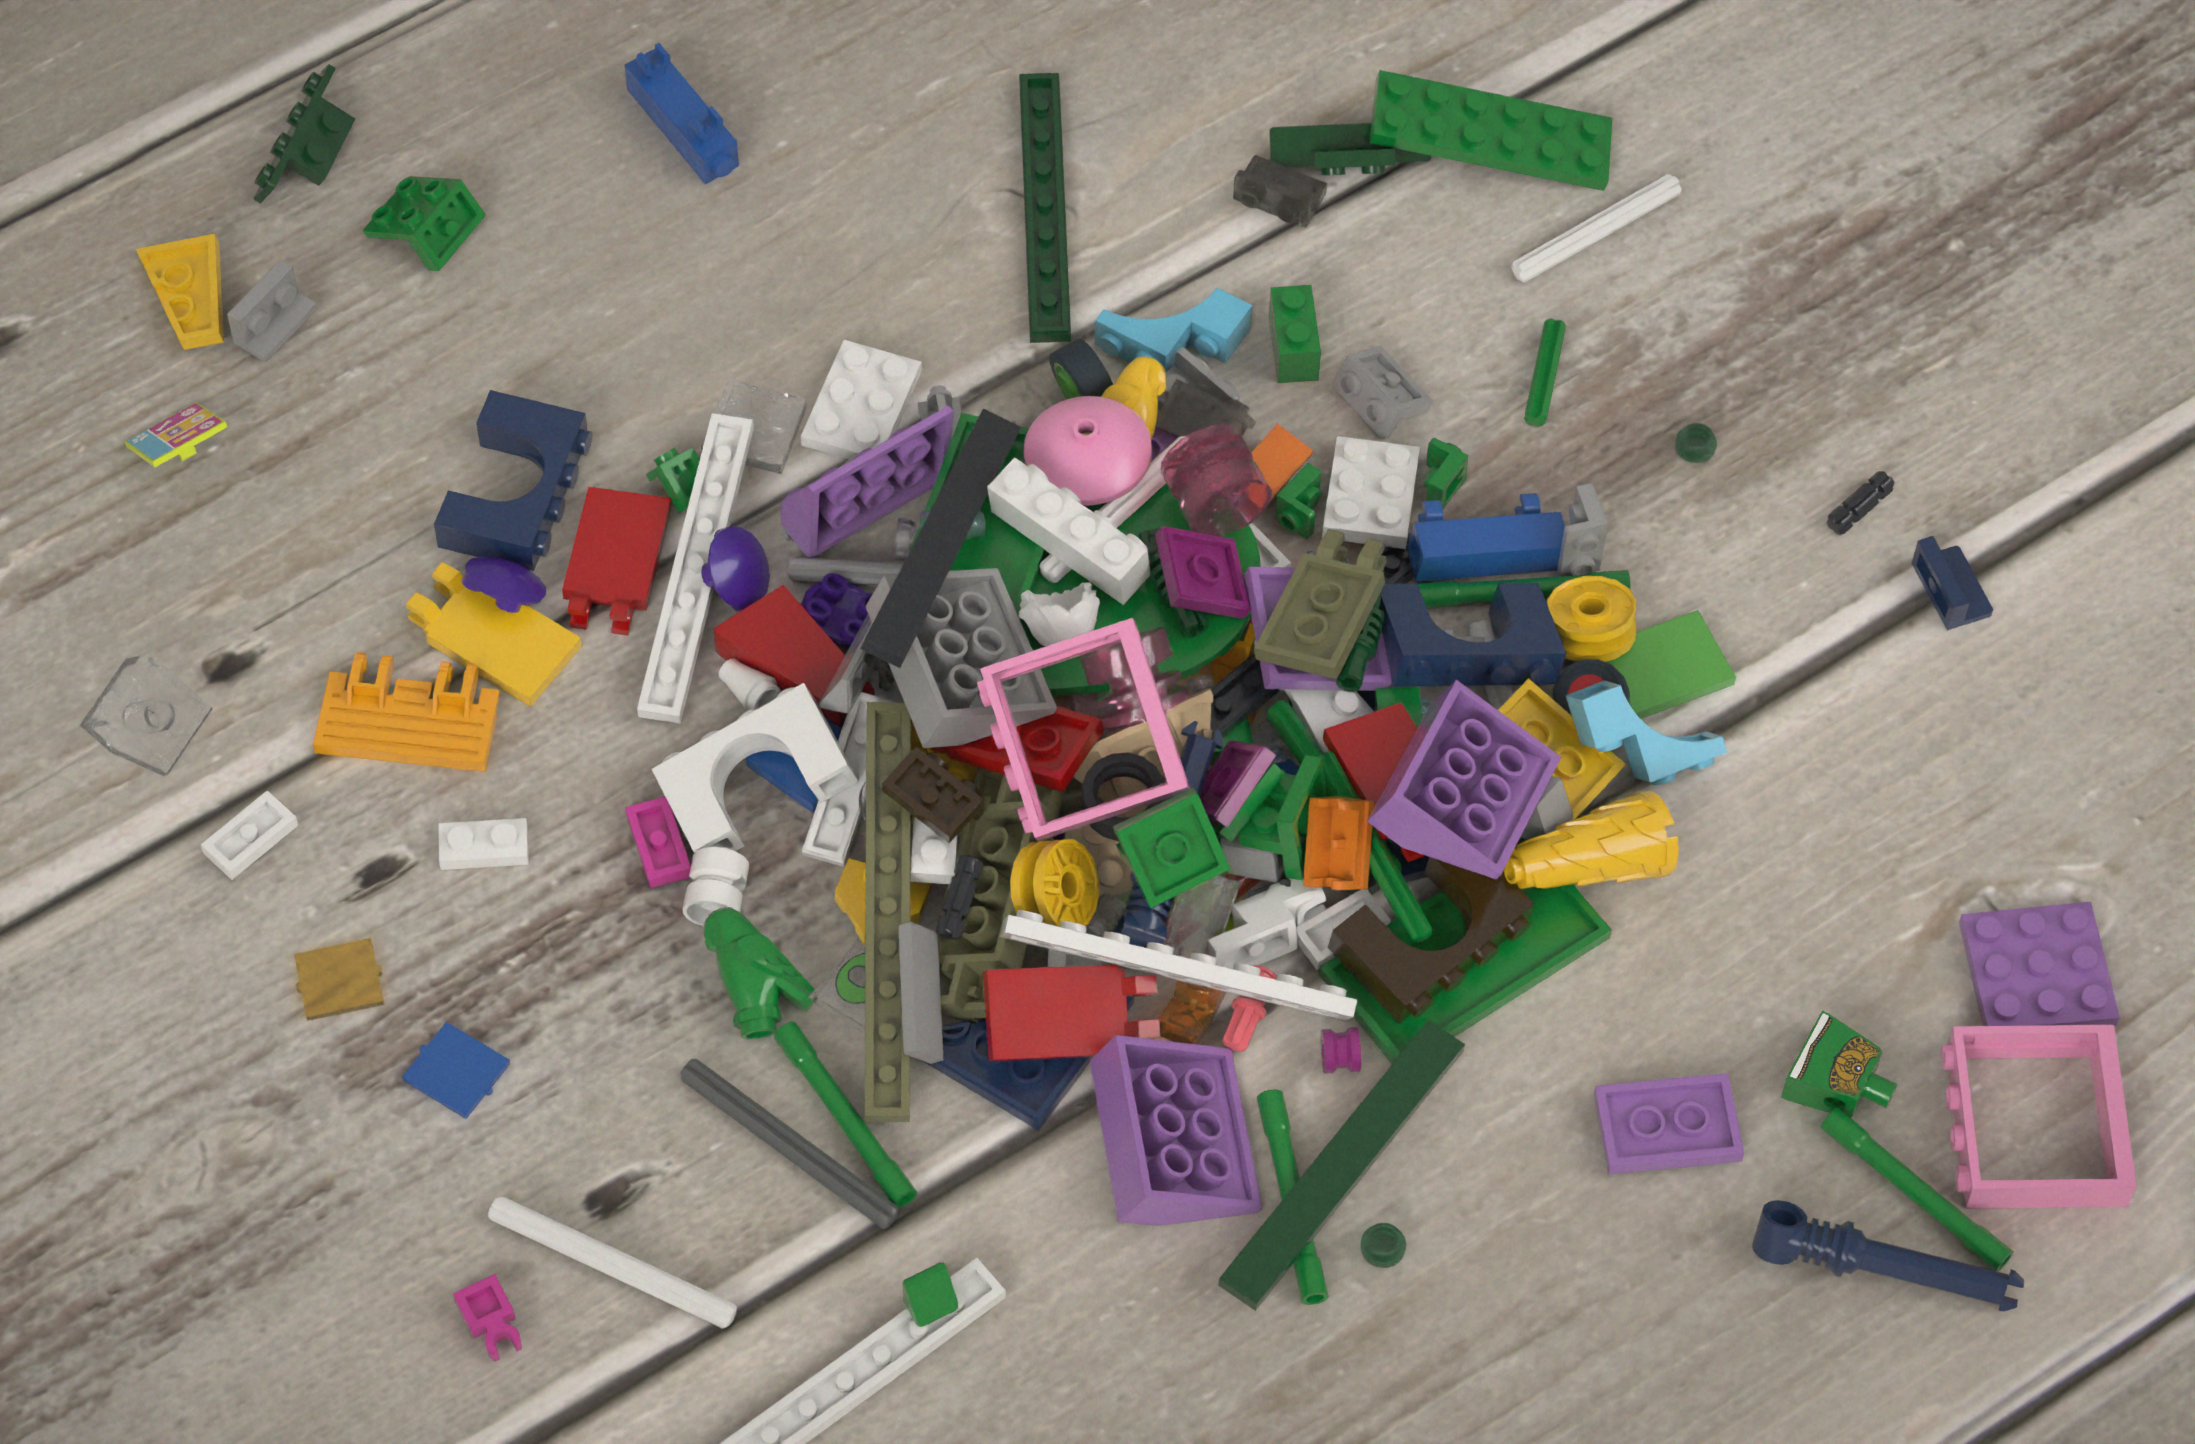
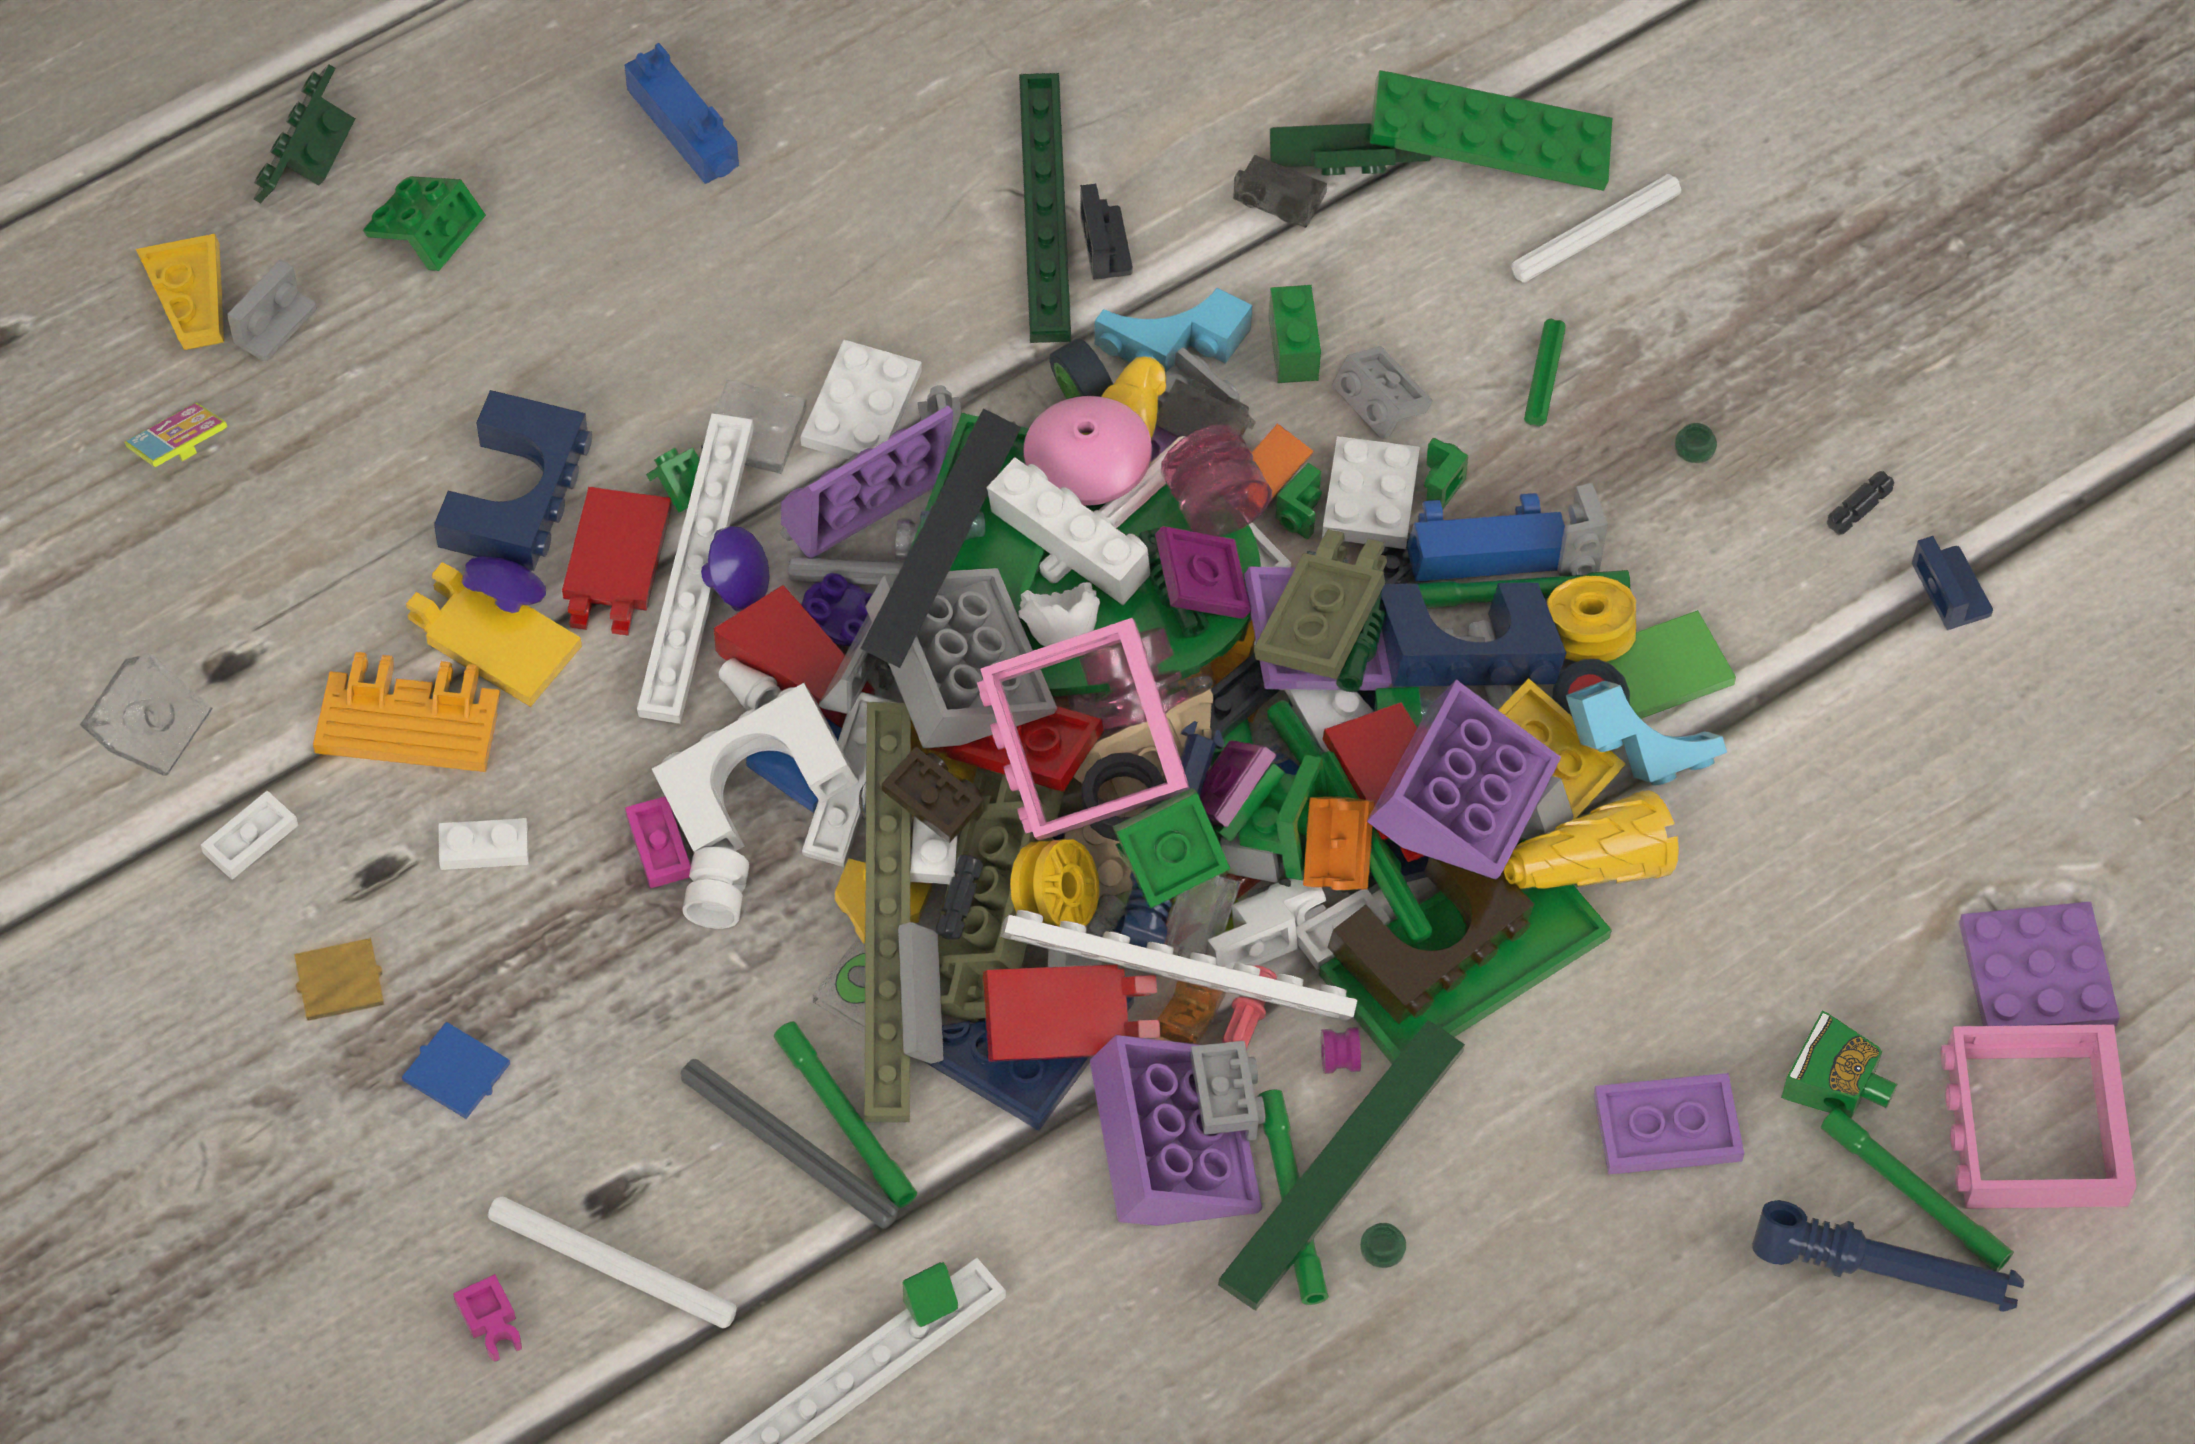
(753, 973): green animal -> none
(1104, 235): none -> black bracket
(1225, 1088): none -> light grey bracket

